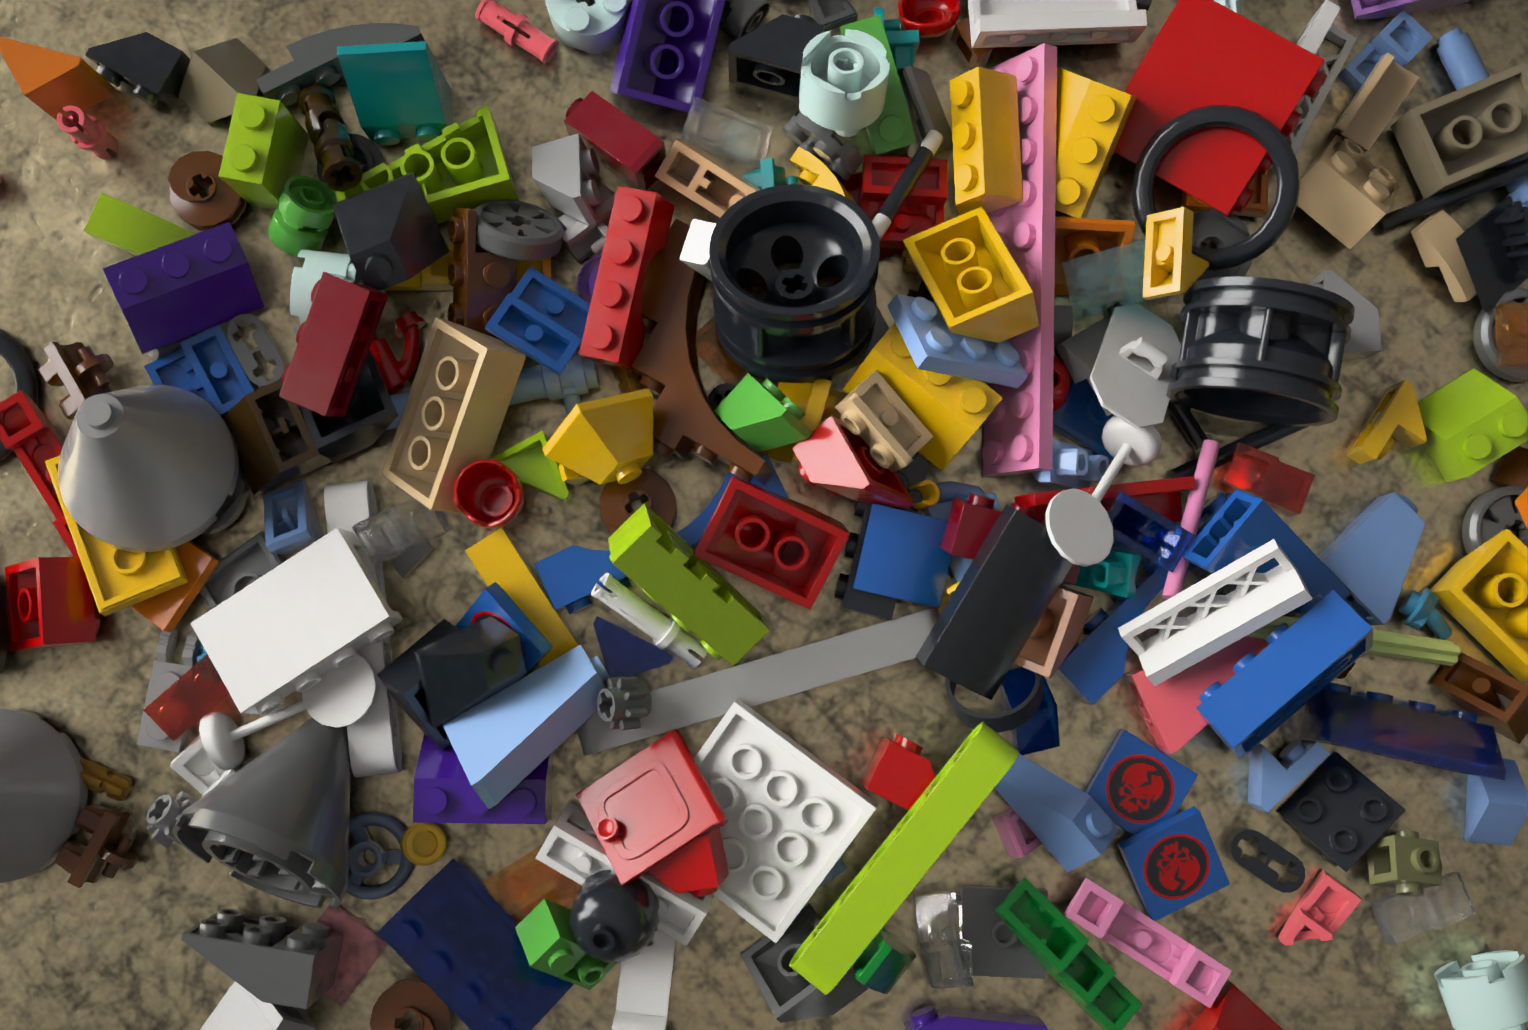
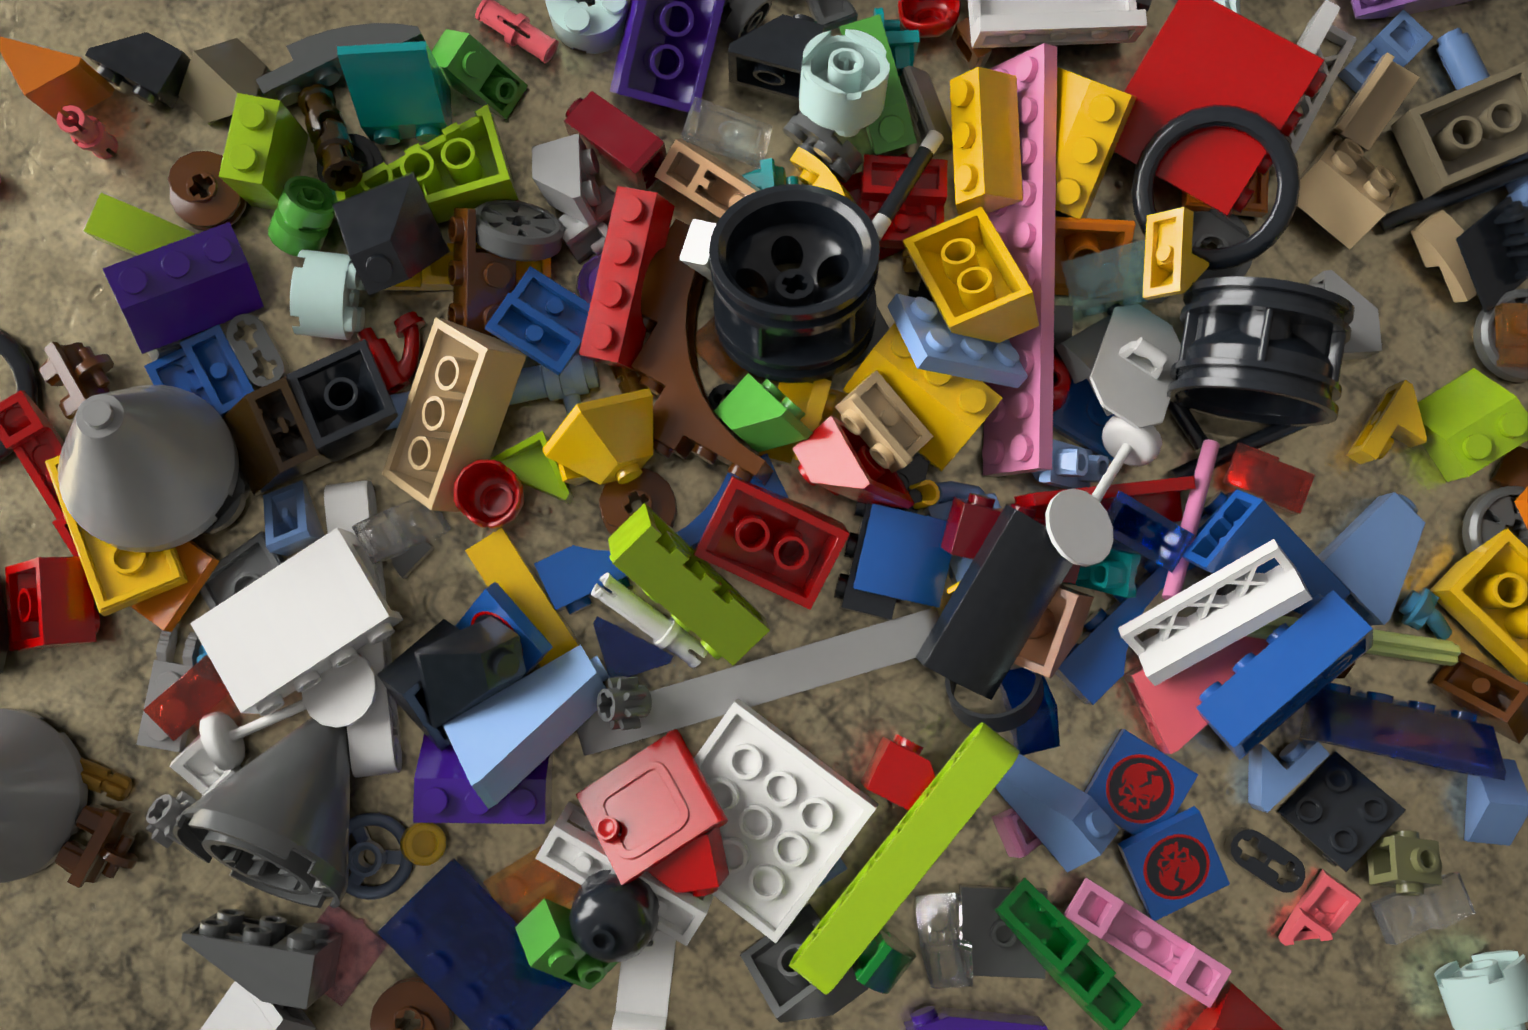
(332, 345): dark red brick -> none
(477, 72): none -> bright green slope

